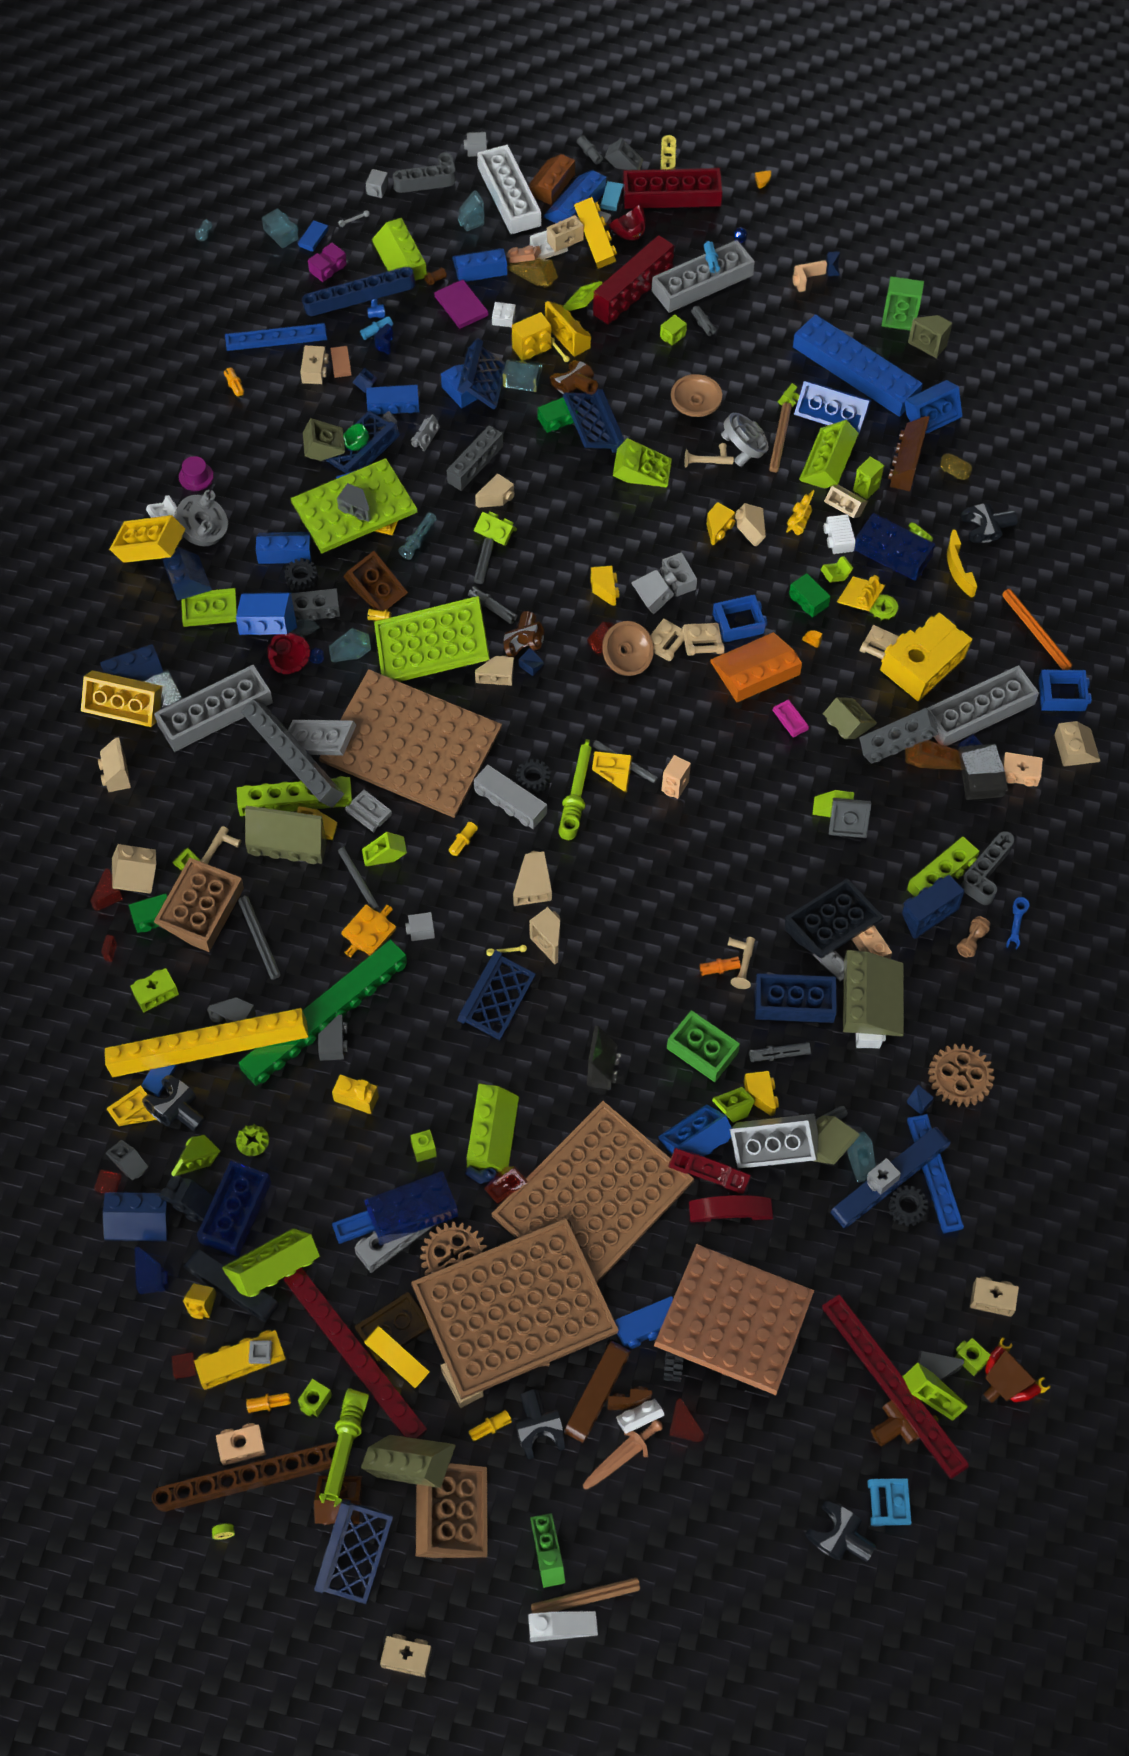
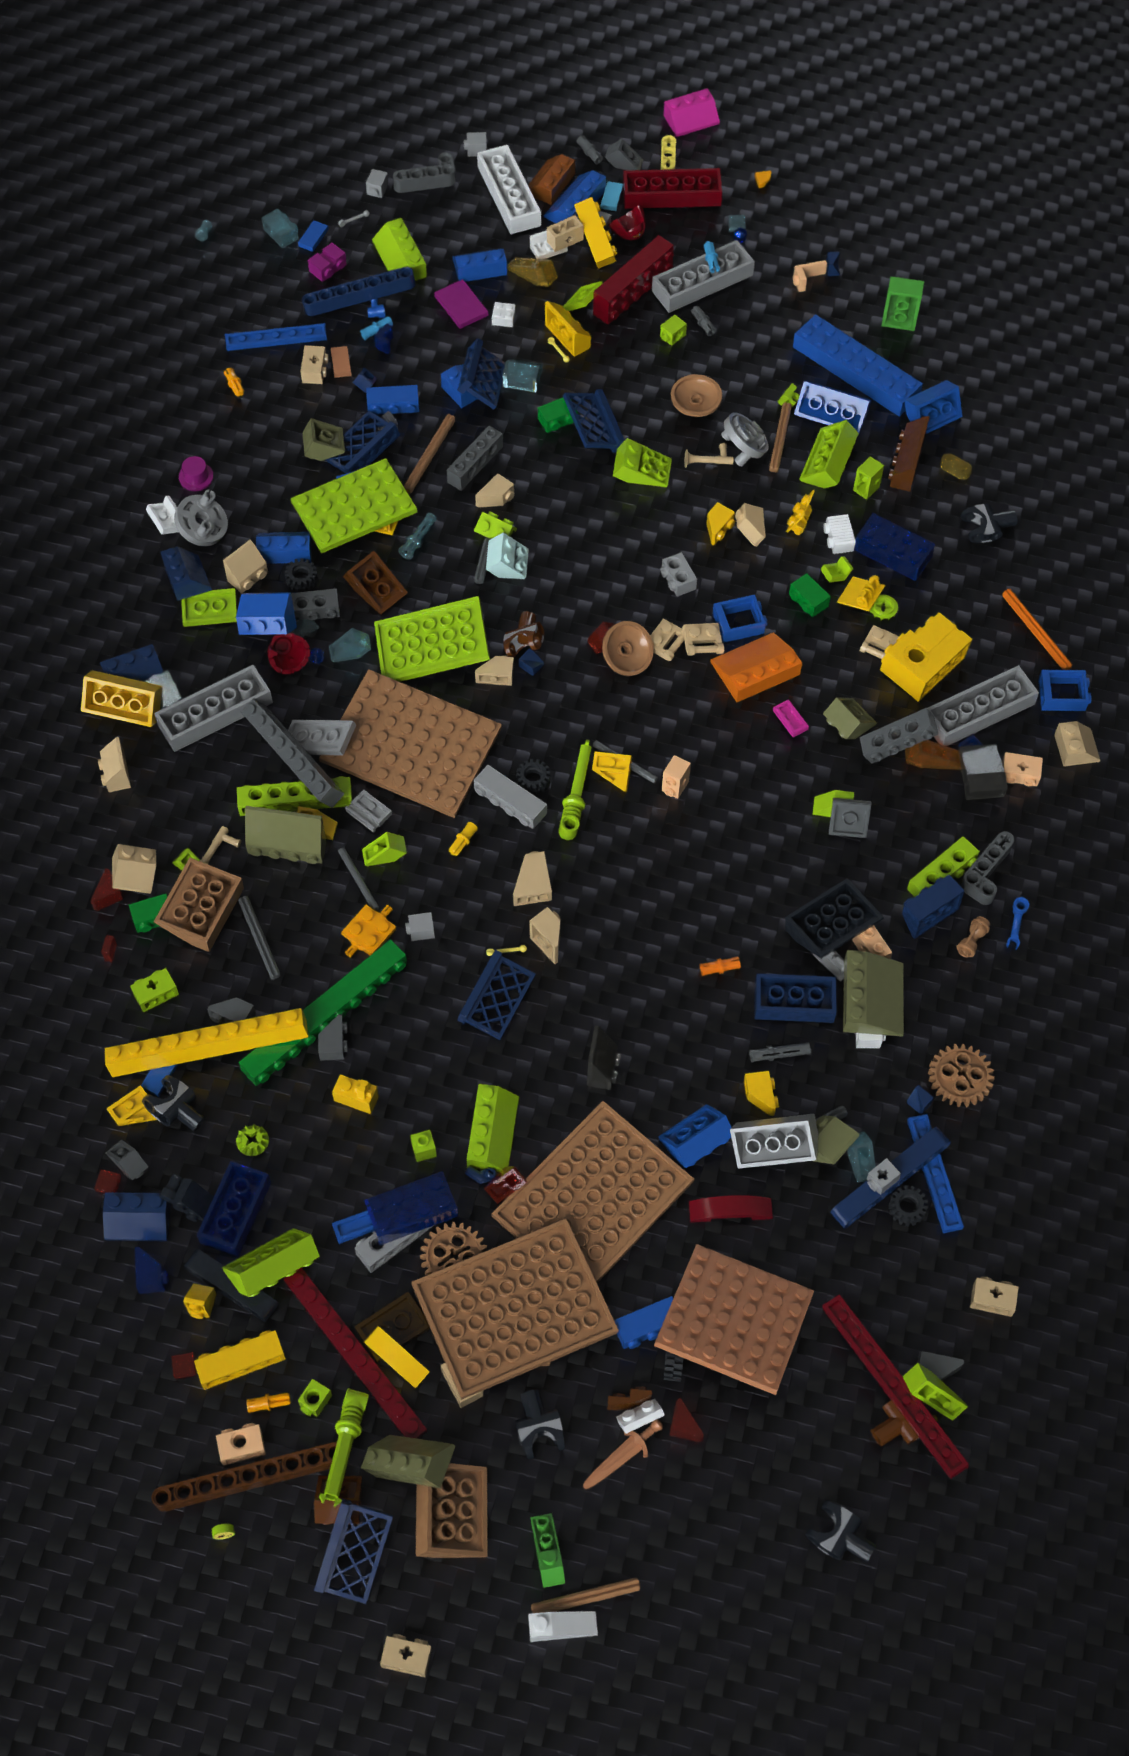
(147, 539): yellow brick -> none
(198, 1154): lime slope -> none
(245, 567): none -> tan slope
(260, 1352): light grey tile -> none
(353, 501): dark grey slope -> none
(356, 437): green hair -> none
(377, 615): yellow pin -> none
(427, 432): light grey hinge -> none
(429, 453): none -> medium nougat axle
(432, 277): reddish brown pin -> none
(472, 212): clear light blue slope -> none
(490, 1426): yellow axle -> none
(494, 606): dark grey pin -> none
(507, 557): none -> light aqua slope
(523, 254): nougat plate -> none
(531, 336): yellow brick -> none
(578, 377): reddish brown connector -> none
(597, 1391): reddish brown beam -> none
(603, 584): yellow slope -> none
(655, 589): light grey torso -> none
(691, 112): none -> dark pink slope
(703, 1046): bright green brick -> none
(709, 1170): dark red slope -> none
(735, 1104): lime slope -> none
(736, 221): none -> clear light blue tile
(741, 980): tan piece -> none
(813, 638): light orange tile -> none
(845, 501): tan brick -> none
(896, 1500): dark azure plate -> none
(919, 531): lime gear -> none
(930, 334): olive slope -> none
(964, 580): yellow slope -> none
(972, 1365): lime brick -> none
(1009, 1377): reddish brown torso -> none

